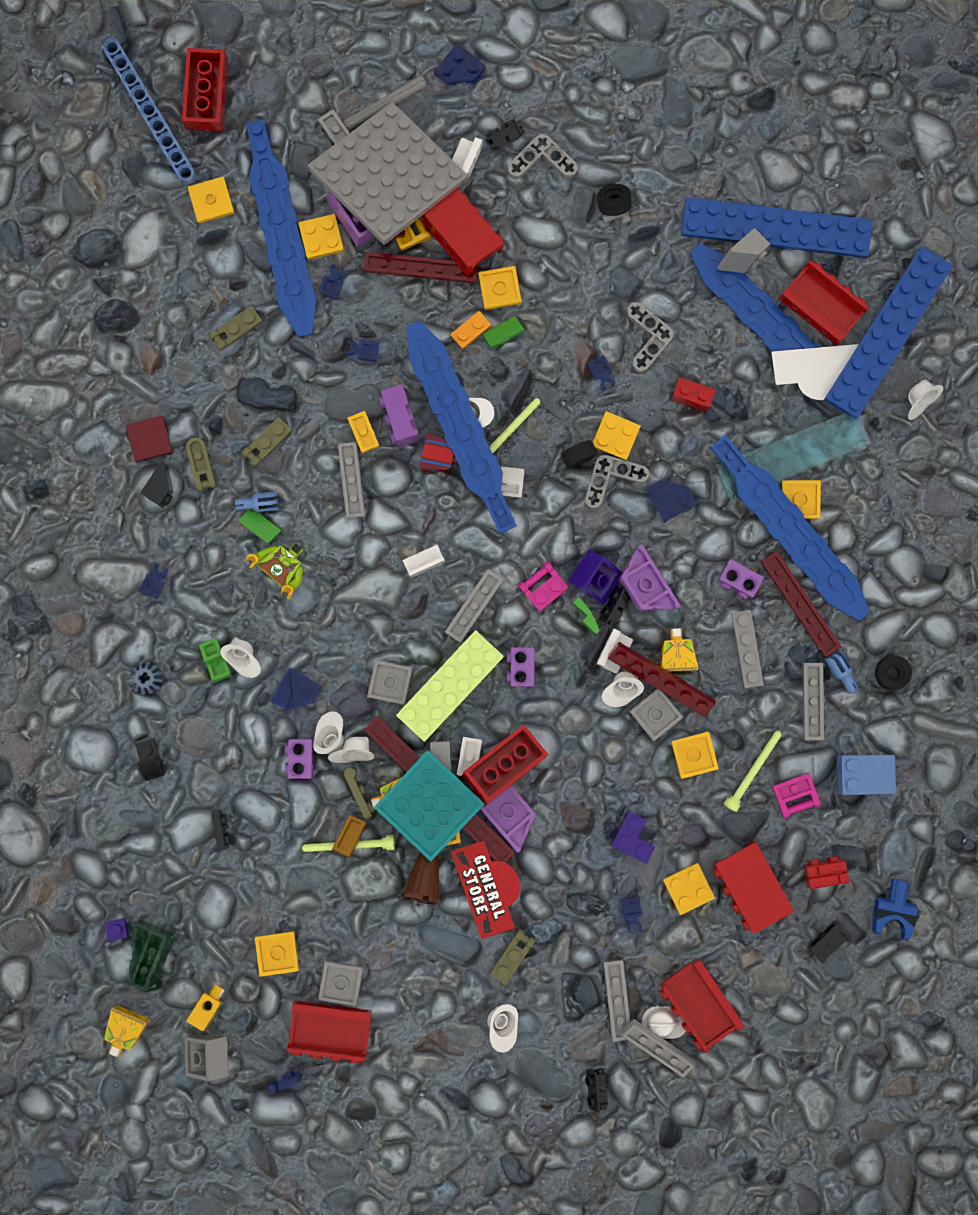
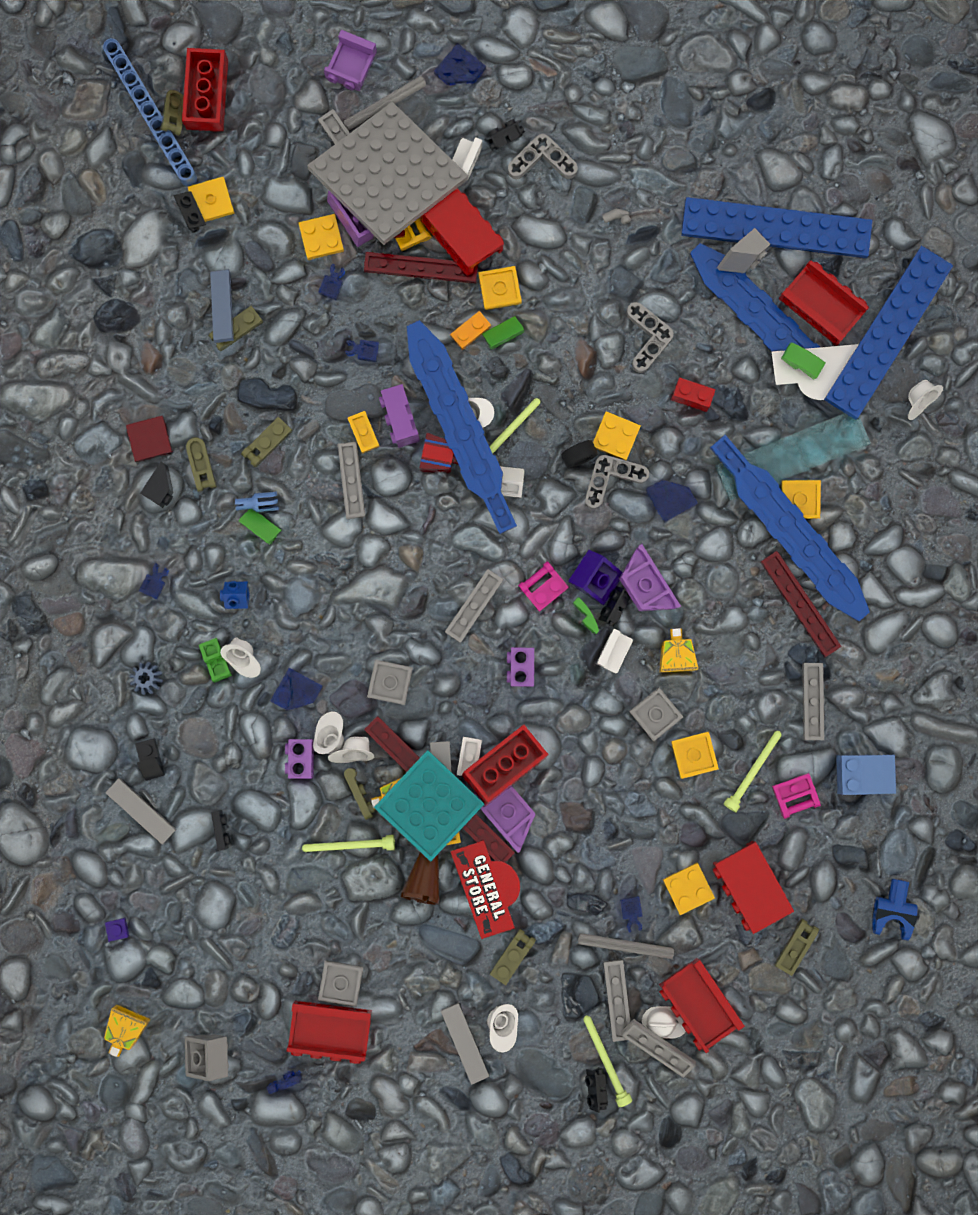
(141, 811): none -> light grey tile
(149, 955): clear green wedge -> none
(172, 112): none -> olive plate
(190, 211): none -> black hinge
(201, 1016): yellow torso -> none
(221, 306): none -> sand blue tile
(235, 595): none -> blue brick
(277, 953): yellow plate -> none
(280, 566): torso -> none
(281, 233): blue plate -> none
(349, 836): pearl gold tile -> none
(351, 61): none -> medium lavender panel
(423, 561): white panel -> none
(450, 686): yellowish green brick -> none
(465, 1043): none -> light grey tile
(600, 370): clear blue plate -> none
(614, 199): black tyre -> none
(622, 690): white piece -> none
(622, 1097): none -> yellowish green piece
(626, 946): none -> light grey axle
(627, 838): dark purple brick -> none
(661, 679): dark red plate -> none
(741, 575): medium lavender brick -> none
(747, 649): light grey plate -> none
(796, 947): none -> olive plate
(803, 359): none -> bright green slope
(825, 873): red brick -> none
(828, 941): black hinge -> none
(842, 670): medium blue arm -> none
(904, 672): black tyre -> none

